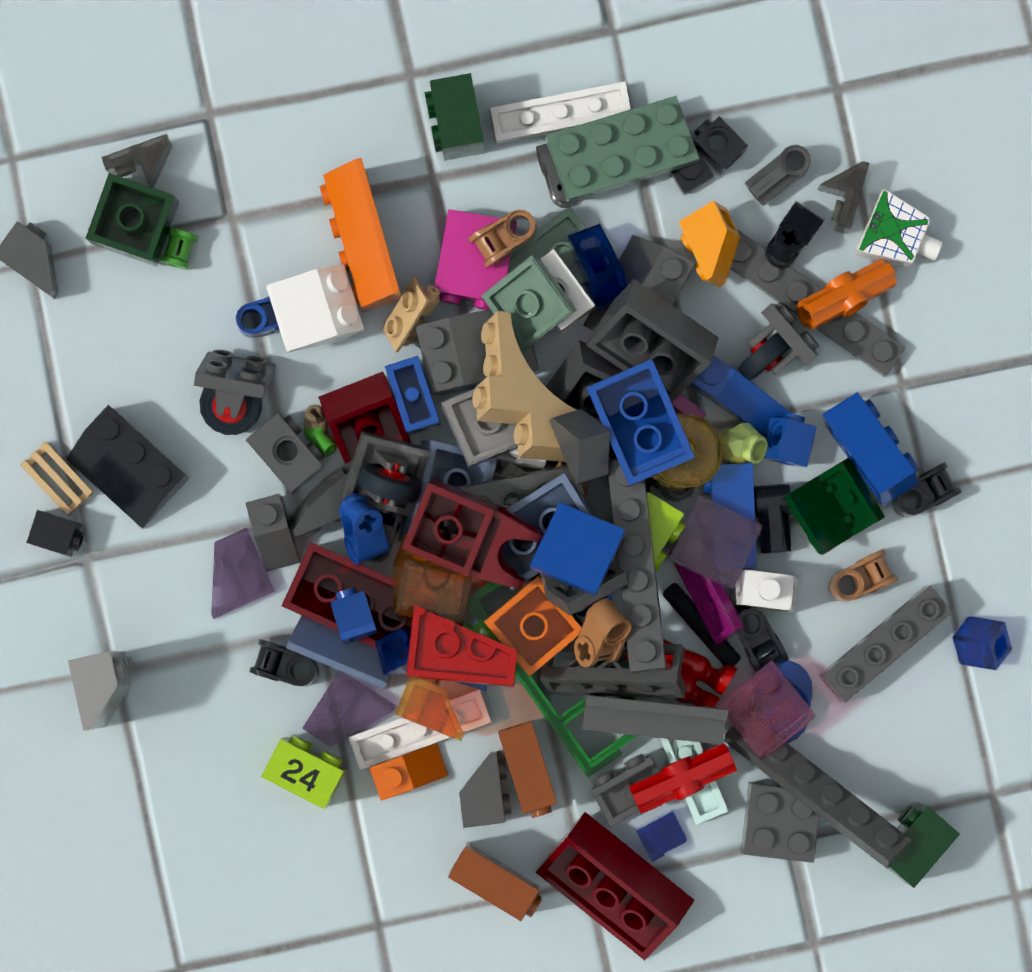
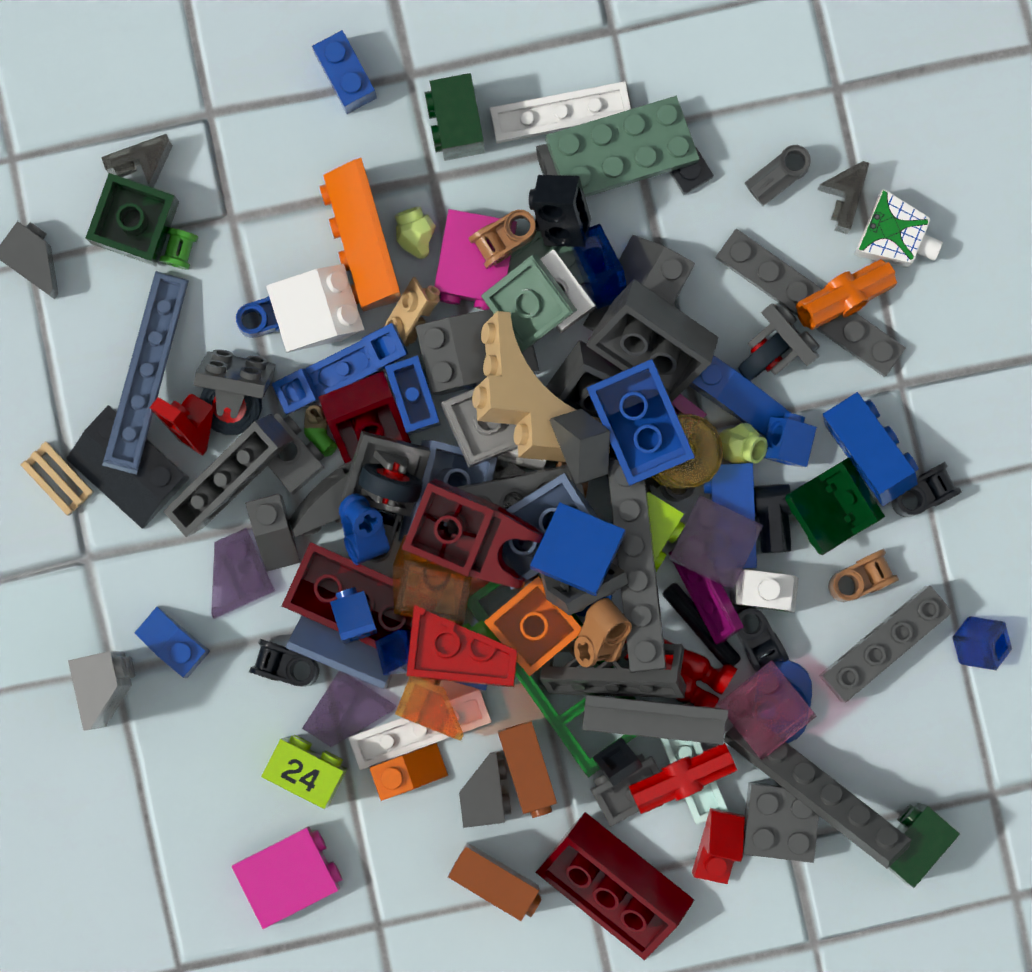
(55, 533): black brick -> none
(145, 373): none -> sand blue tile
(171, 642): none -> blue slope
(187, 421): none -> red slope
(228, 475): none -> dark grey brick
(287, 876): none -> dark pink panel
(340, 369): none -> blue slope
(344, 72): none -> blue brick
(414, 231): none -> yellowish green rock
(560, 210): none -> black brick
(617, 761): none -> black plate
(661, 835): clear blue panel -> none
(712, 240): light orange slope -> none
(719, 159): black brick -> none
(719, 846): none -> red slope
(792, 235): black piece -> none

